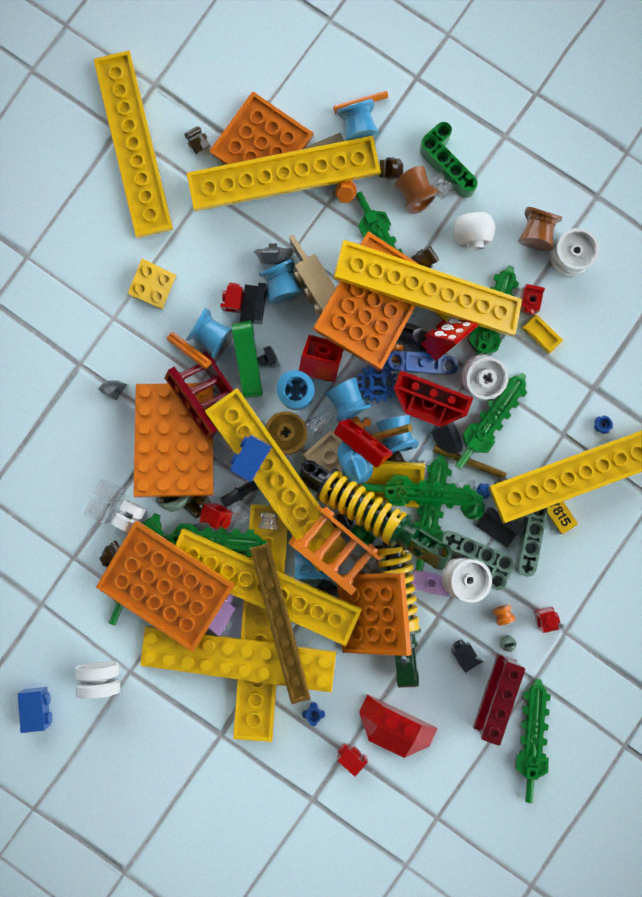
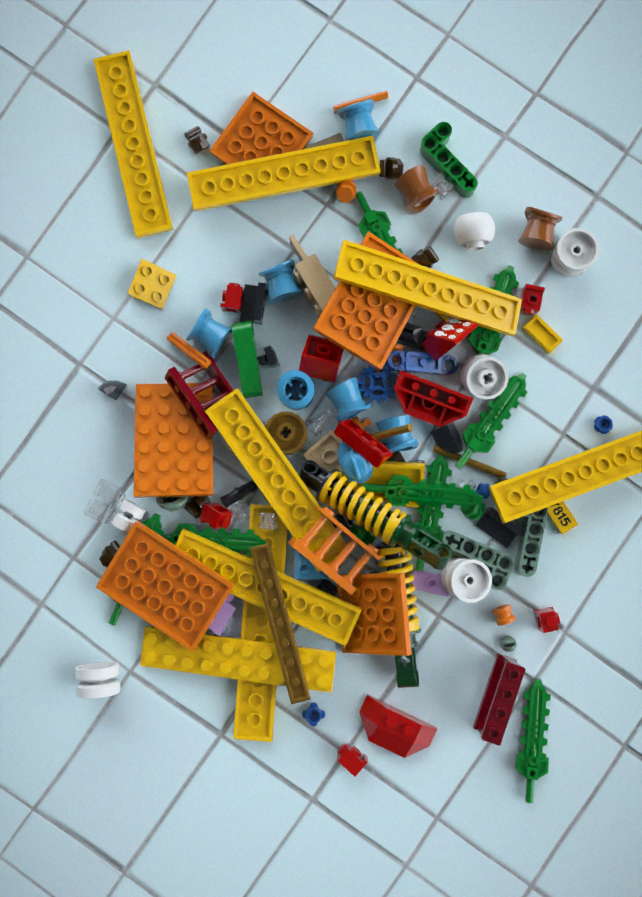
(34, 709): blue brick -> none
(250, 458): blue brick -> none
(273, 254): dark grey piece -> none
(465, 655): black window -> none

